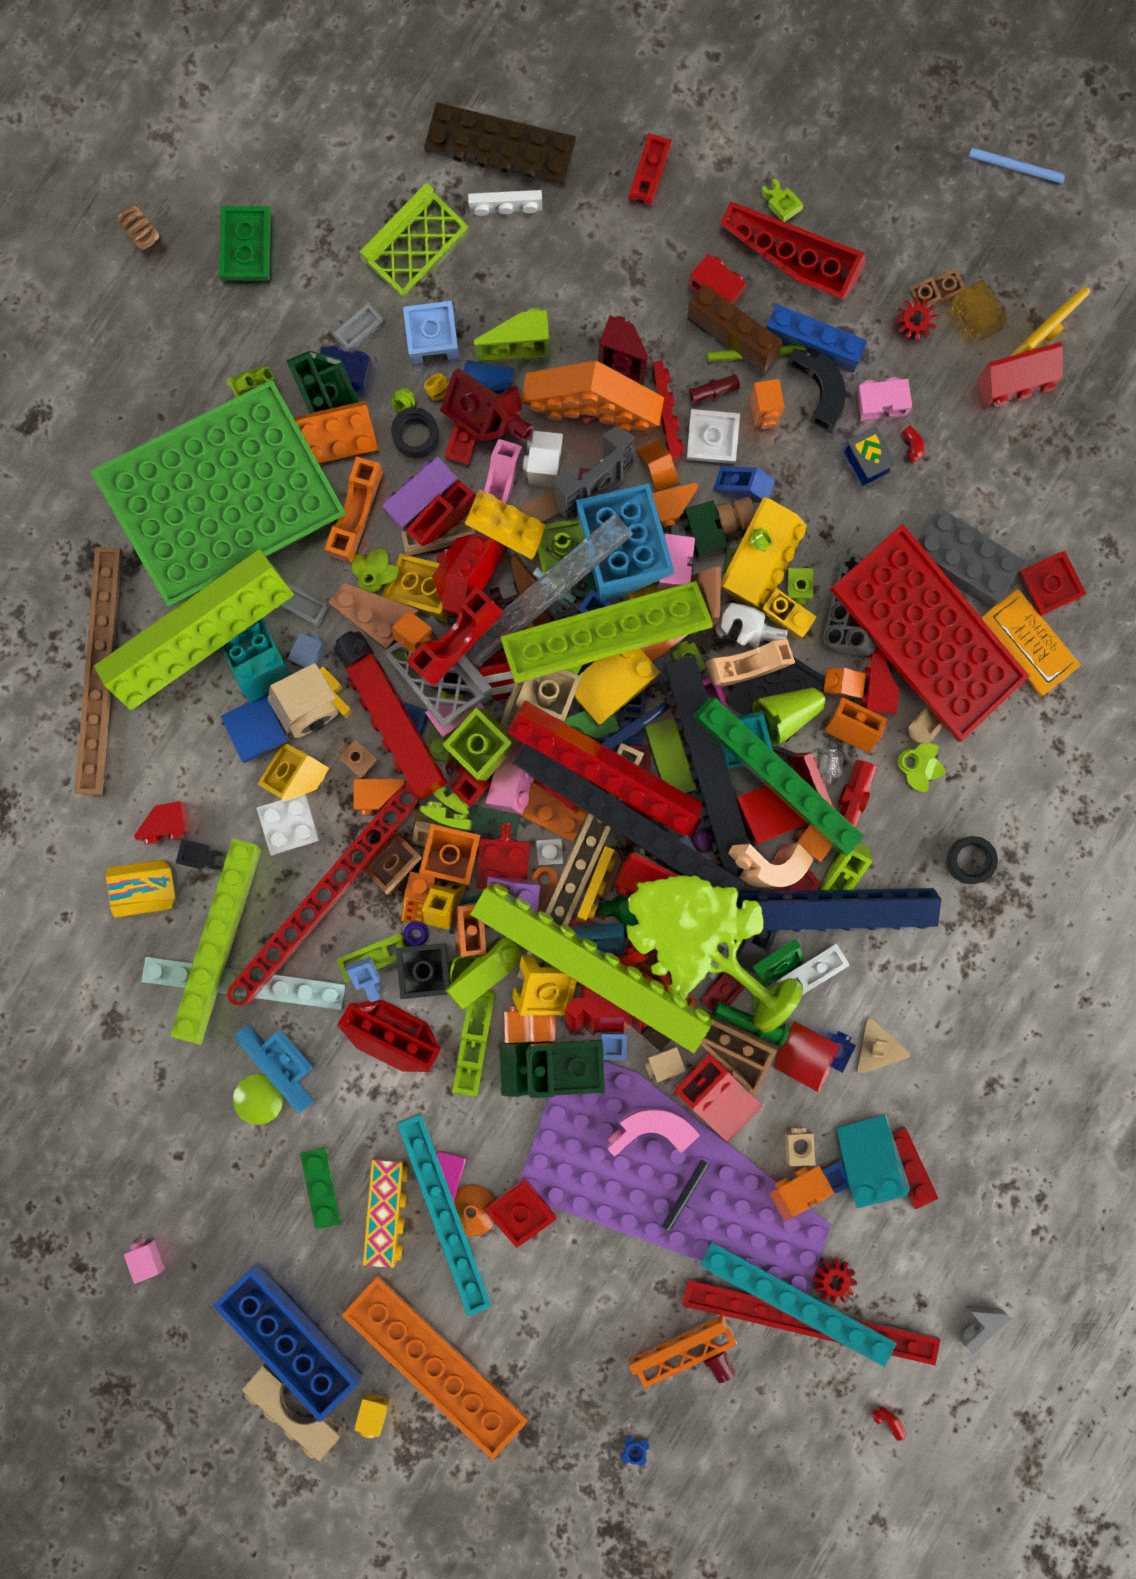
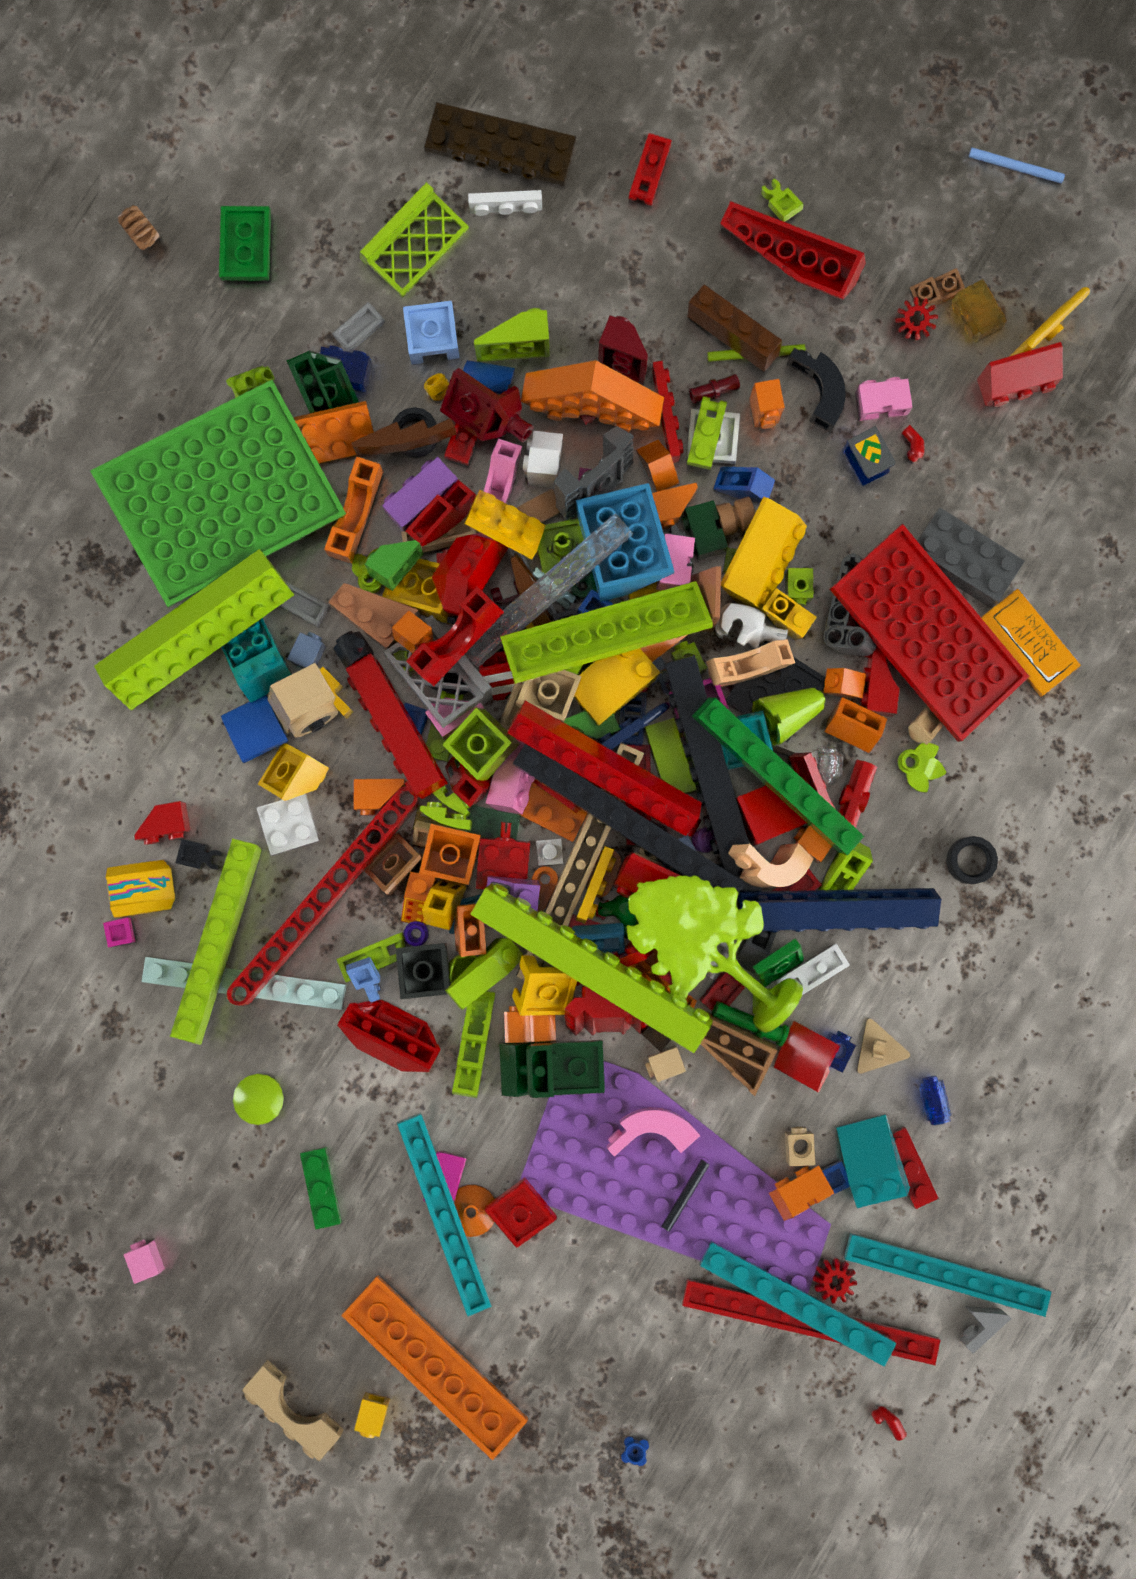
(95, 695): medium nougat plate -> none
(119, 932): none -> dark pink plate
(280, 1063): dark azure bracket -> none
(288, 1342): blue brick -> none
(358, 759): medium nougat brick -> none
(384, 1212): brick -> none
(392, 439): none -> reddish brown slope
(393, 562): none -> bright green slope
(403, 399): lime plate -> none
(614, 1046): medium blue plate -> none
(680, 1345): orange fence -> none
(706, 434): none -> lime plate
(717, 1097): slope -> none
(718, 278): red brick -> none
(720, 1367): dark red bush -> none
(760, 539): lime plate -> none
(797, 328): blue arch -> none
(935, 1100): none -> clear blue head
(948, 1274): none -> teal plate
(1052, 583): red plate -> none

